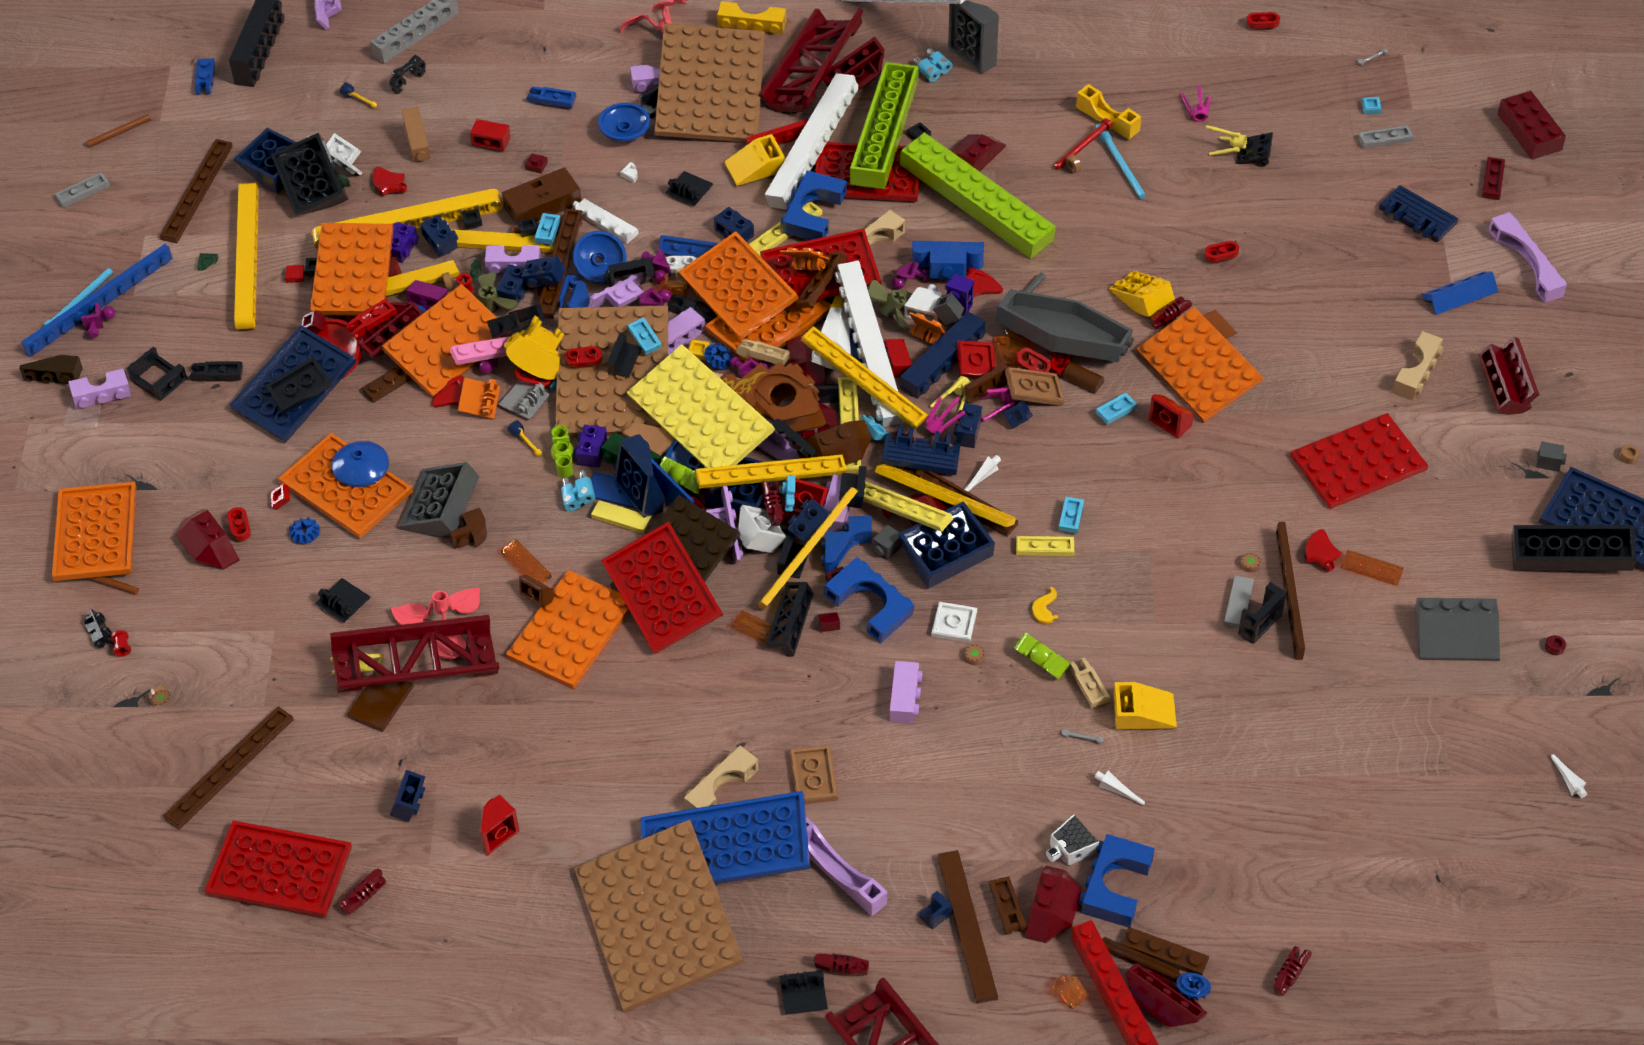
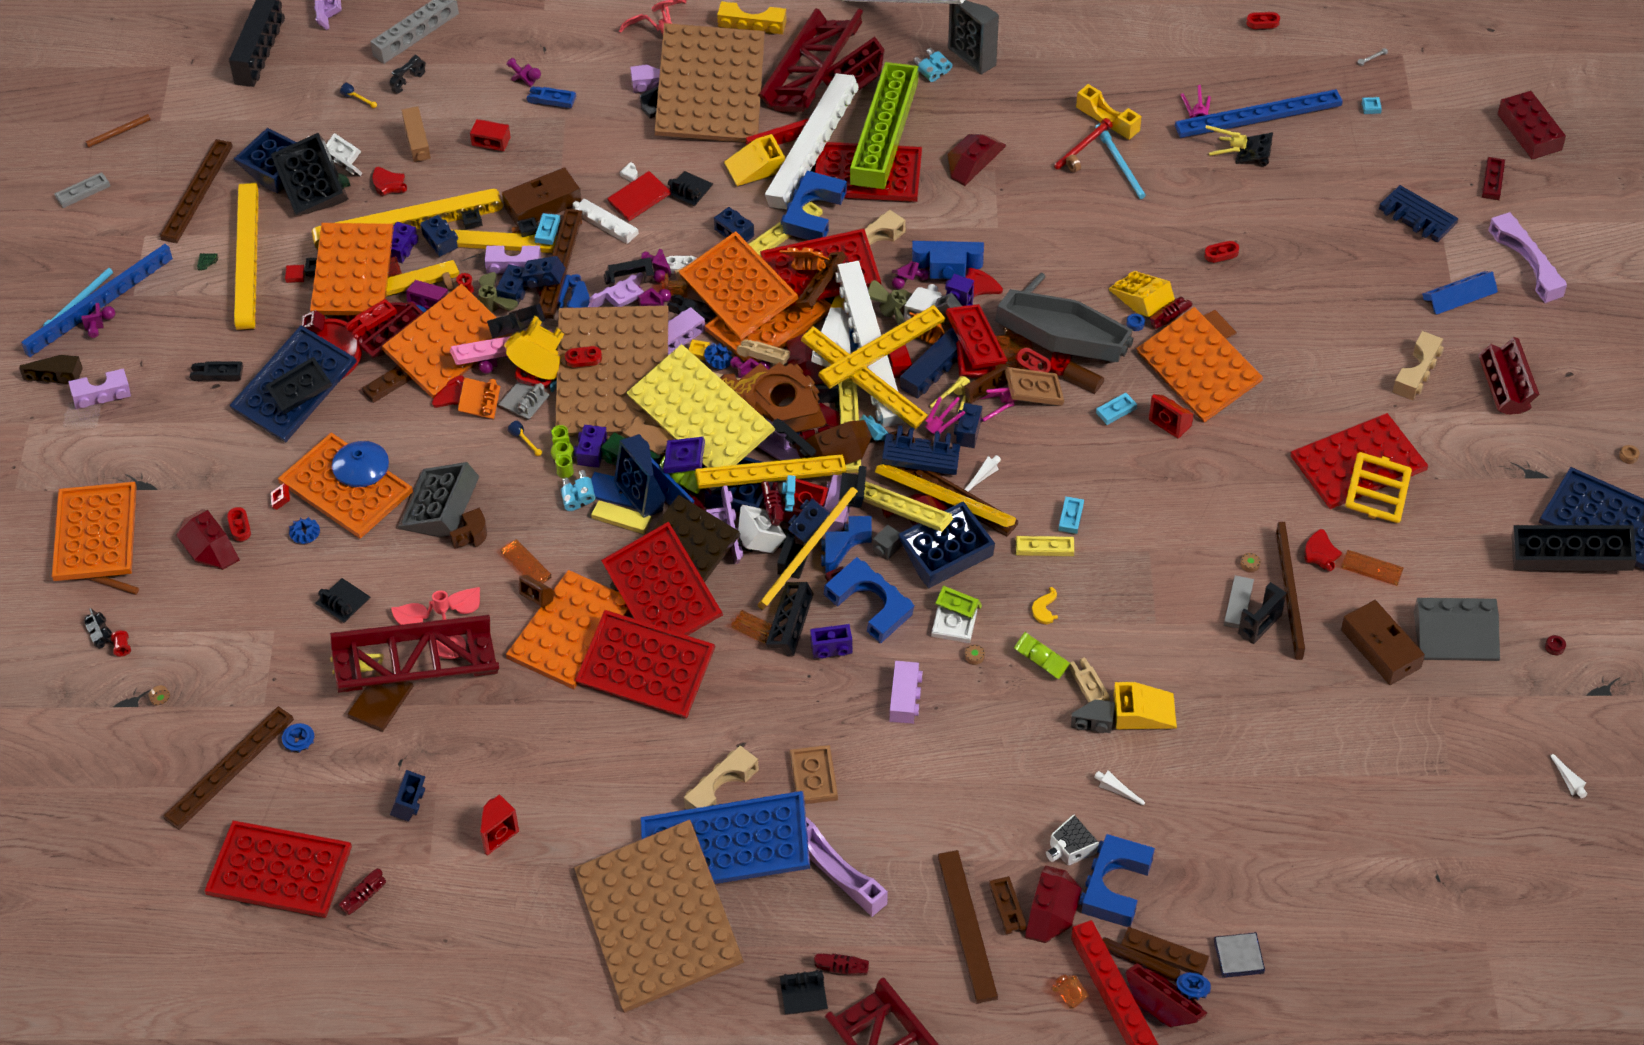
(175, 374): black window -> none
(204, 75): blue hinge -> none
(295, 731): none -> blue gear
(476, 270): clear green tile -> none
(526, 73): none -> magenta piece
(536, 163): dark red plate -> none
(597, 245): blue dish -> none
(623, 357): black panel -> none
(624, 122): blue dish -> none
(638, 196): none -> red tile
(644, 336): medium azure plate -> none
(645, 663): none -> red plate
(684, 246): blue panel -> none
(684, 455): none -> dark purple tile
(829, 622): dark red slope -> none
(831, 641): none -> dark purple brick
(881, 346): none -> yellow tile
(917, 130): black tile -> none
(937, 911): dark blue panel -> none
(958, 602): none -> lime panel
(976, 336): none -> red tile
(977, 195): lime brick -> none
(1018, 414): dark blue panel -> none
(1066, 733): light grey hinge -> none
(1094, 716): none -> dark grey slope
(1135, 322): none -> blue tile
(1239, 955): none -> flat silver tile
(1259, 113): none -> blue plate
(1290, 970): dark red hinge -> none
(1354, 488): none -> yellow bar
(1382, 642): none -> reddish brown brick
(1385, 137): light grey tile -> none
(1550, 456): dark grey brick -> none

